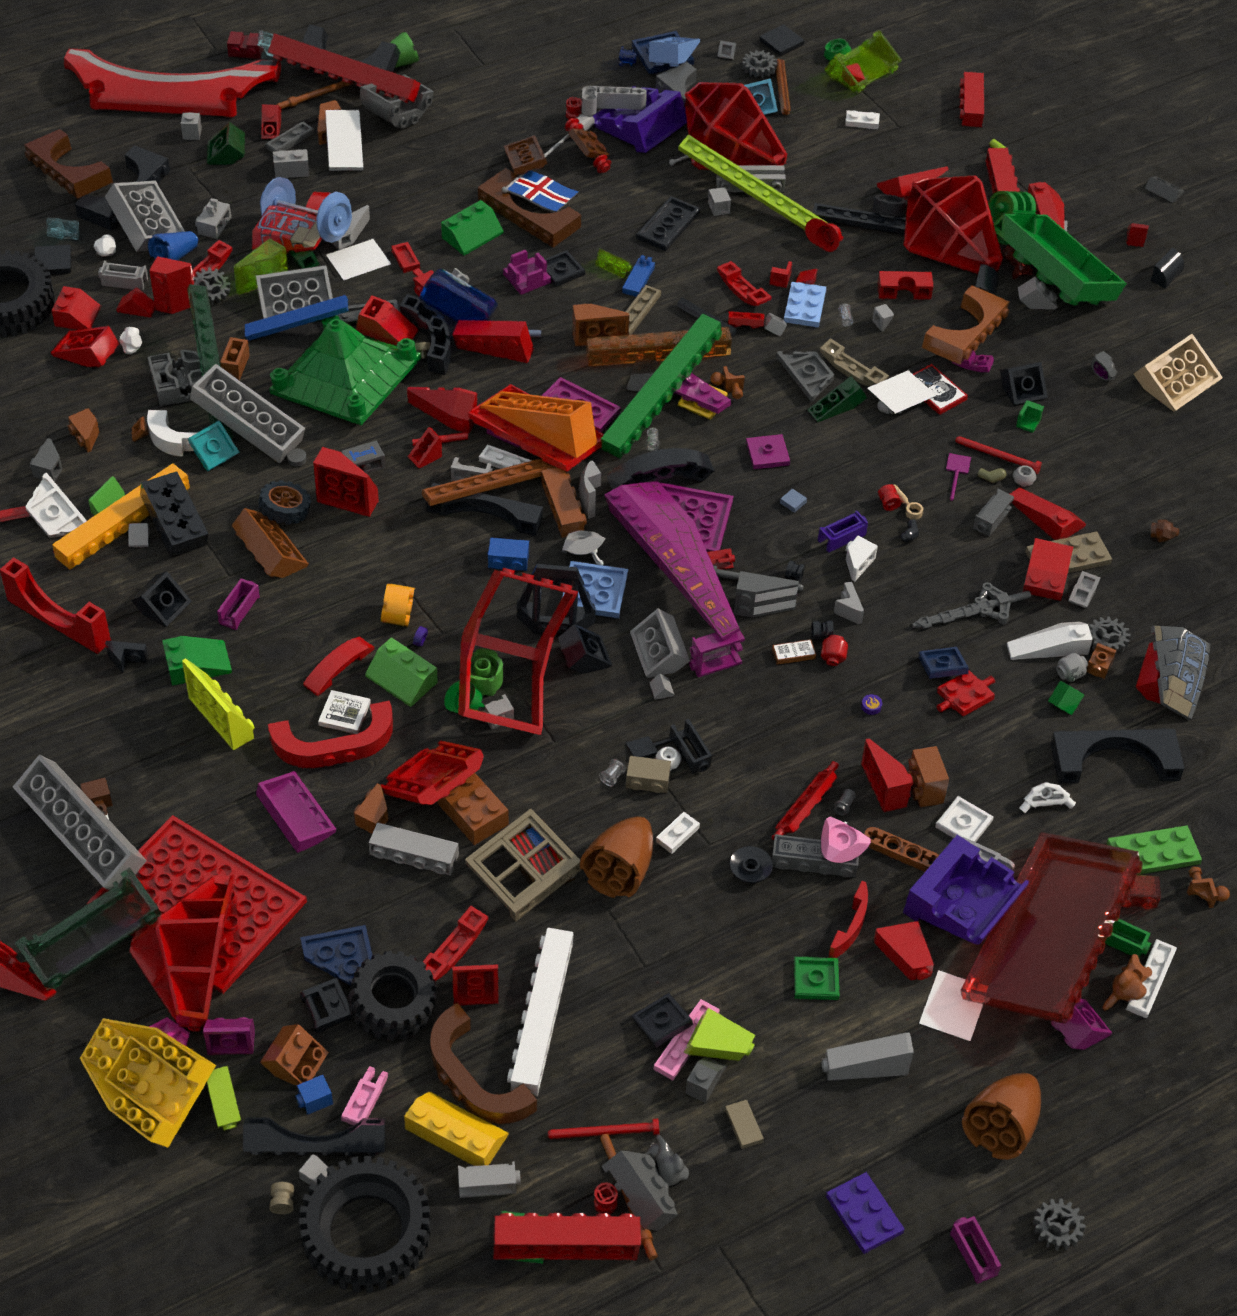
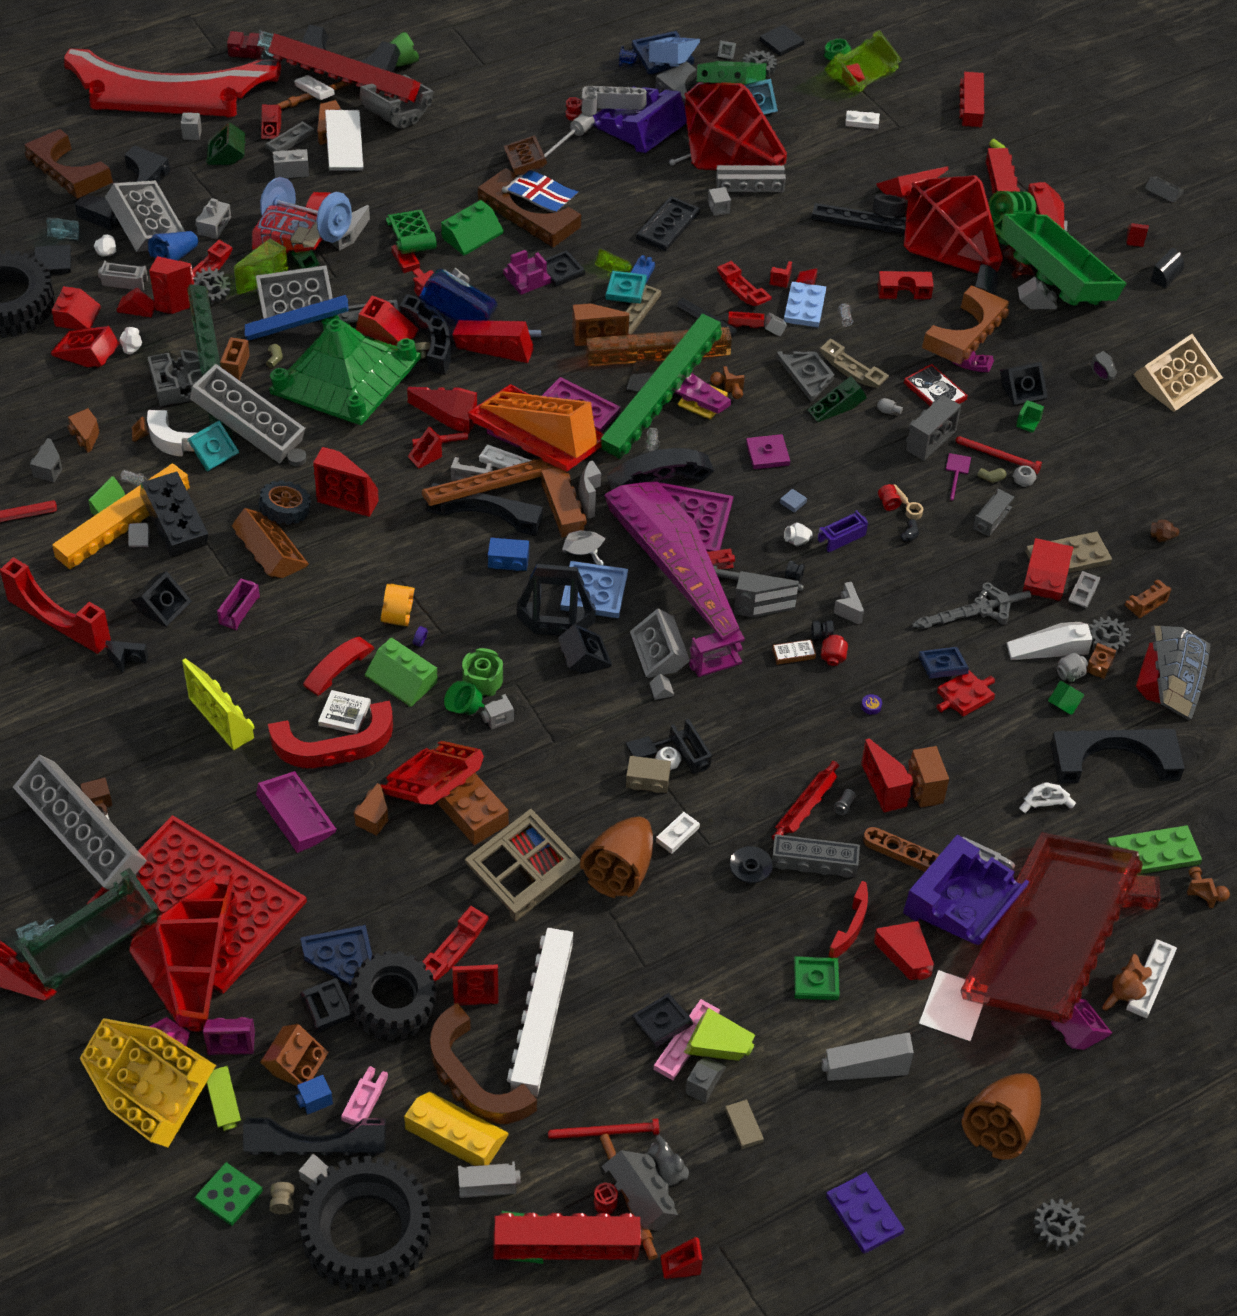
(33, 928): none -> clear light blue plate
(53, 509): white wing -> none
(133, 478): none -> clear pin
(205, 653): green slope -> none
(228, 1194): none -> green tile
(276, 355): none -> olive arm
(314, 87): none -> white tile
(358, 259): white sticker -> none
(366, 456): dark grey brick -> none
(413, 849): light grey brick -> none
(414, 240): none -> green piece
(538, 655): red window -> none
(589, 145): reddish brown plate -> none
(613, 771): clear bush -> none
(626, 287): none -> teal tile
(683, 1260): none -> red slope
(726, 72): none -> green brick
(746, 182): lime plate -> none
(782, 87): dark orange axle -> none
(797, 534): none -> white rock
(823, 234): red piece -> none
(841, 841): bright pink hat -> none
(859, 556): white slope -> none
(882, 316): light grey slope -> none
(901, 391): white sticker -> none
(933, 427): none -> dark grey brick
(964, 820): white tile -> none
(970, 1227): magenta window -> none
(1048, 516): red wedge -> none
(1129, 938): green window -> none
(1149, 599): none -> dark orange hinge

